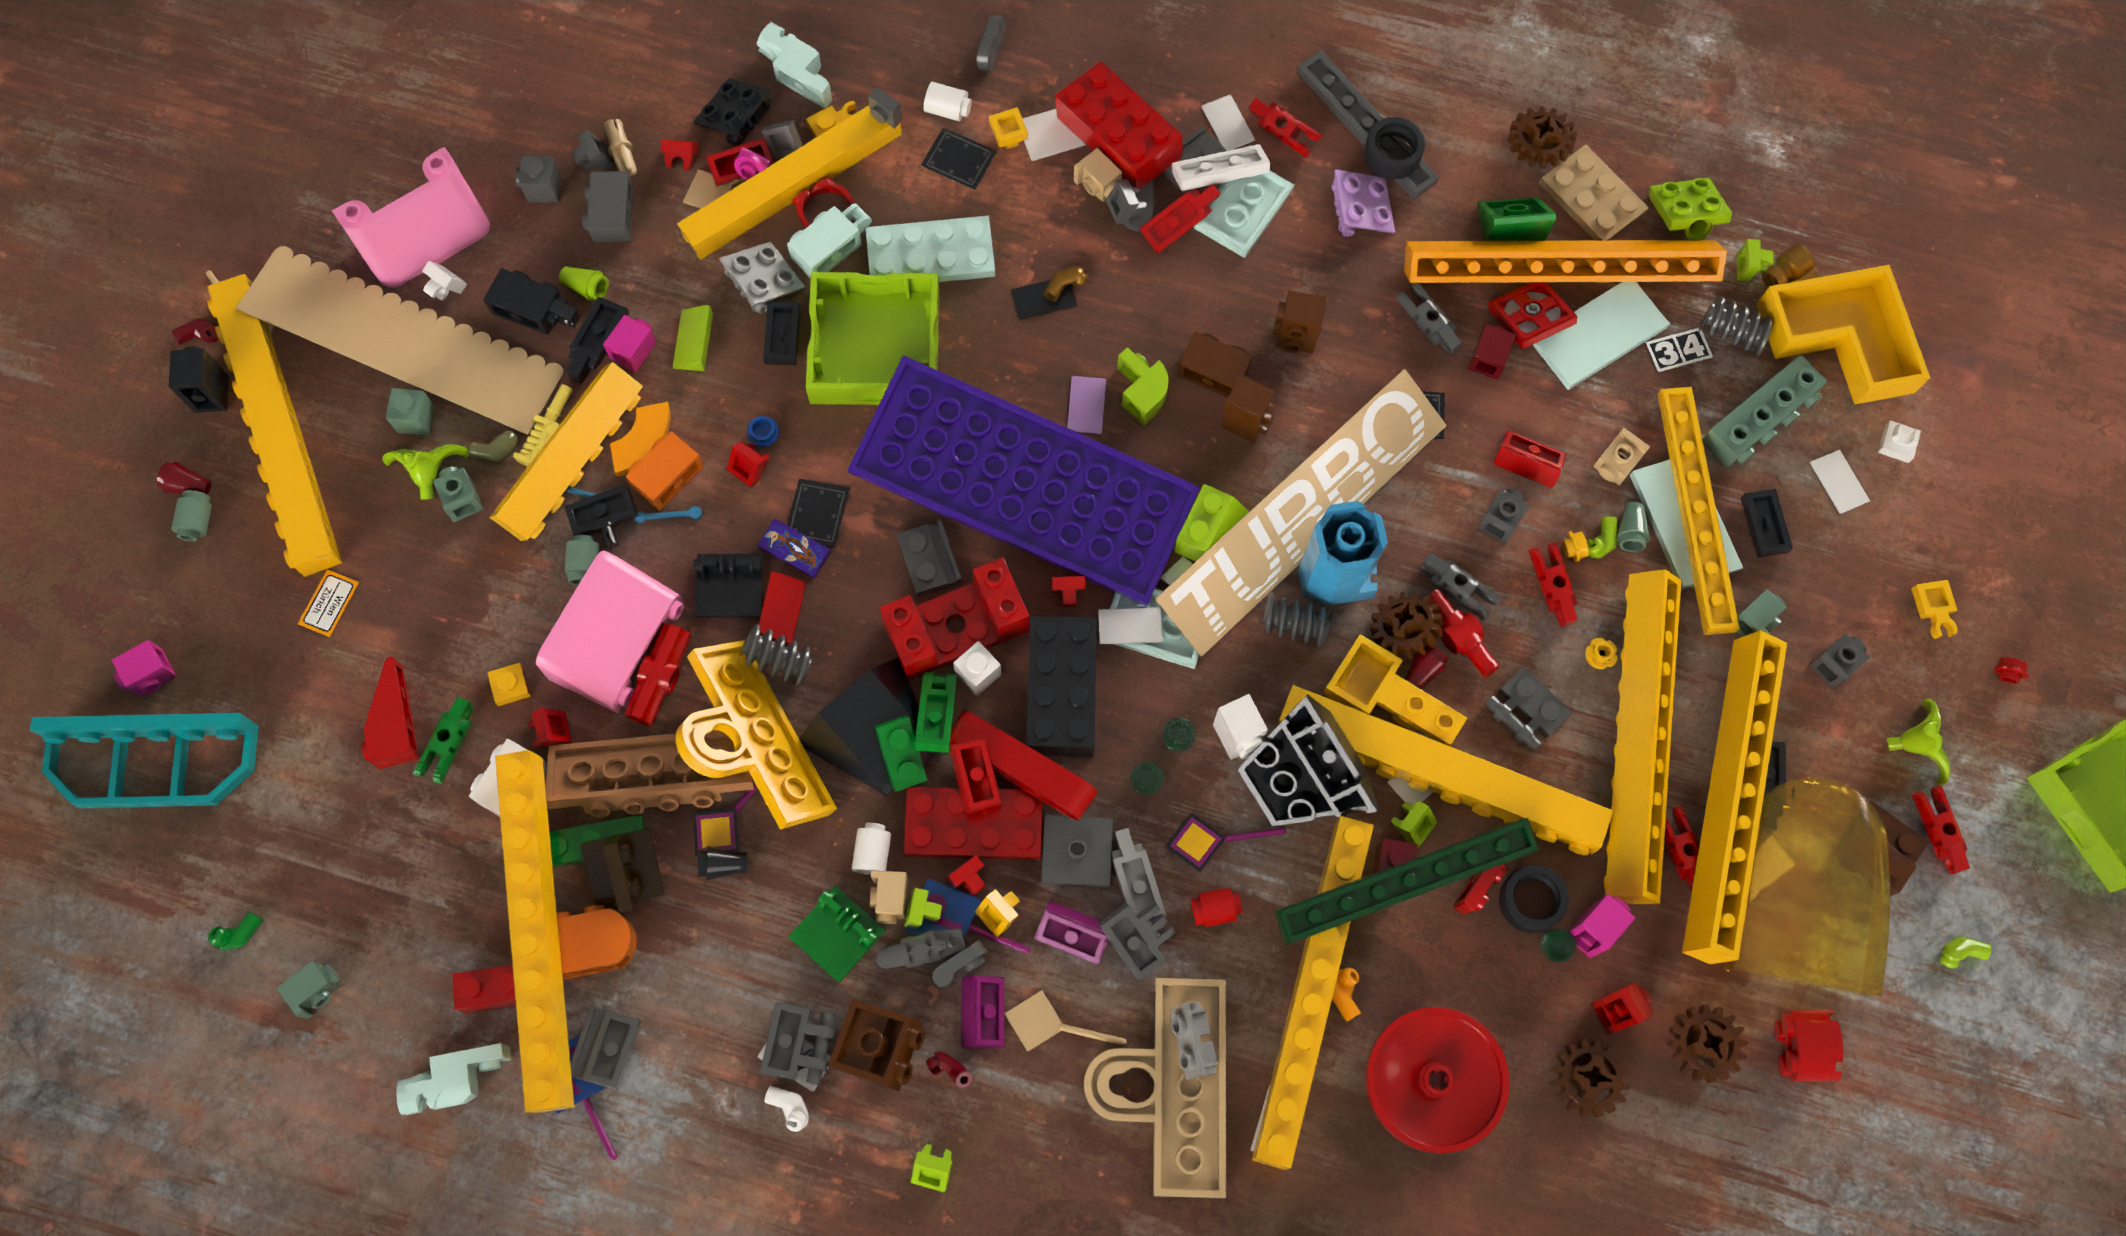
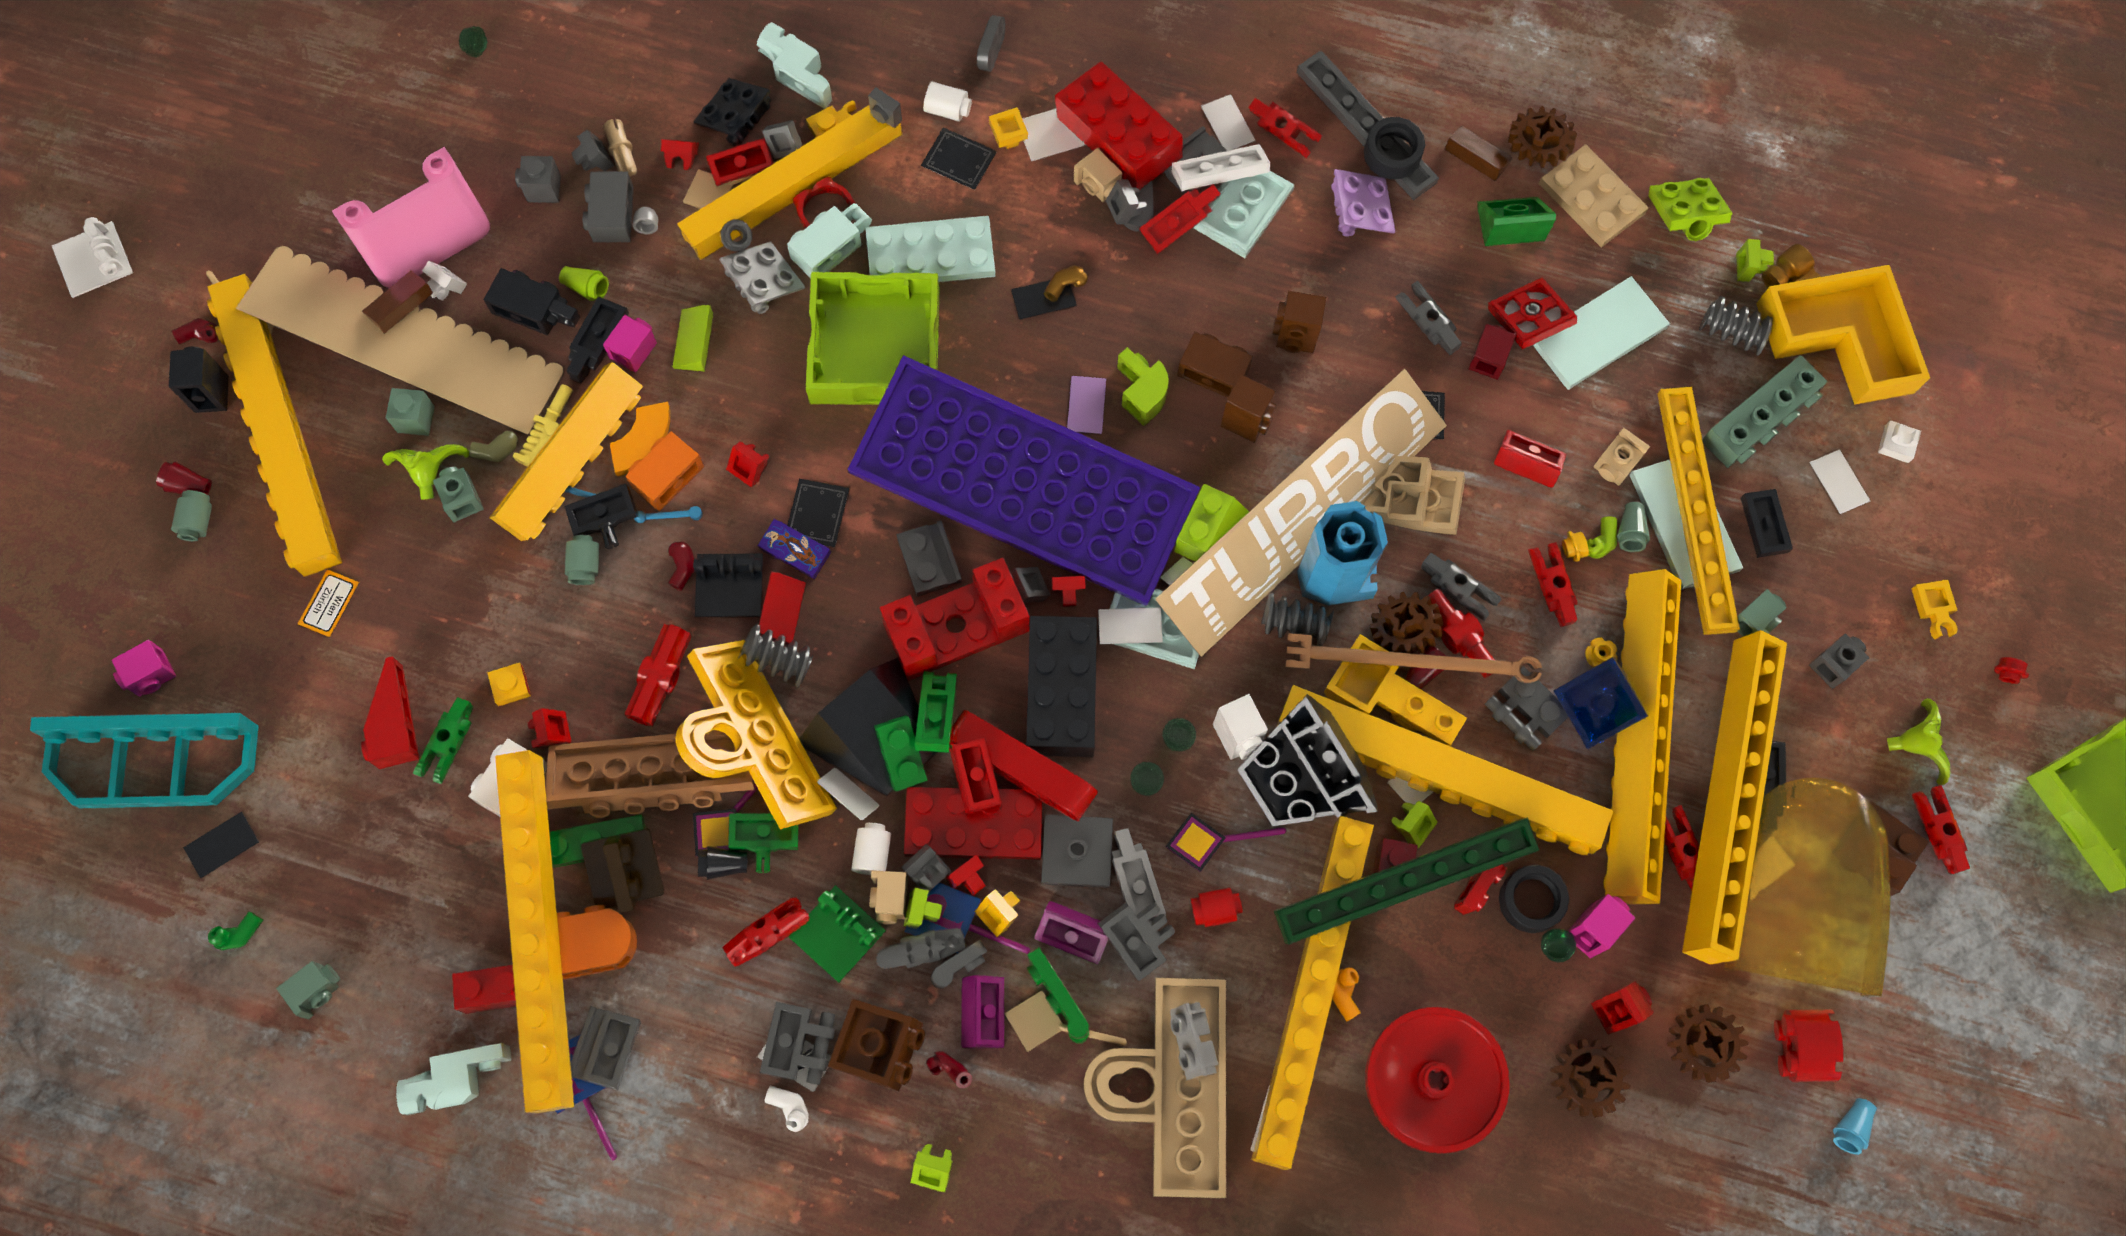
(92, 257): none -> white hinge
(221, 844): none -> black sticker
(398, 301): none -> reddish brown slope
(473, 41): none -> clear green plate
(607, 631): bright pink windscreen -> none
(645, 220): none -> light grey hinge
(684, 561): none -> dark red arm
(742, 228): none -> dark grey plate
(750, 163): dark pink plate -> none
(760, 835): none -> green plate
(762, 431): blue plate -> none
(766, 932): none -> red hinge
(782, 333): black plate -> none
(848, 793): none -> white sticker
(926, 868): none -> dark grey tile
(977, 669): white brick -> none
(1030, 584): none -> dark grey plate
(1058, 997): none -> green plate
(1309, 652): none -> medium nougat hinge
(1417, 496): none -> tan slope
(1478, 153): none -> reddish brown slope
(1498, 522): dark grey brick -> none
(1564, 261): light orange brick -> none
(1601, 703): none -> clear blue slope
(1679, 349): white sticker -> none
(1855, 1128): none -> medium azure cone
(1962, 947): lime arm -> none

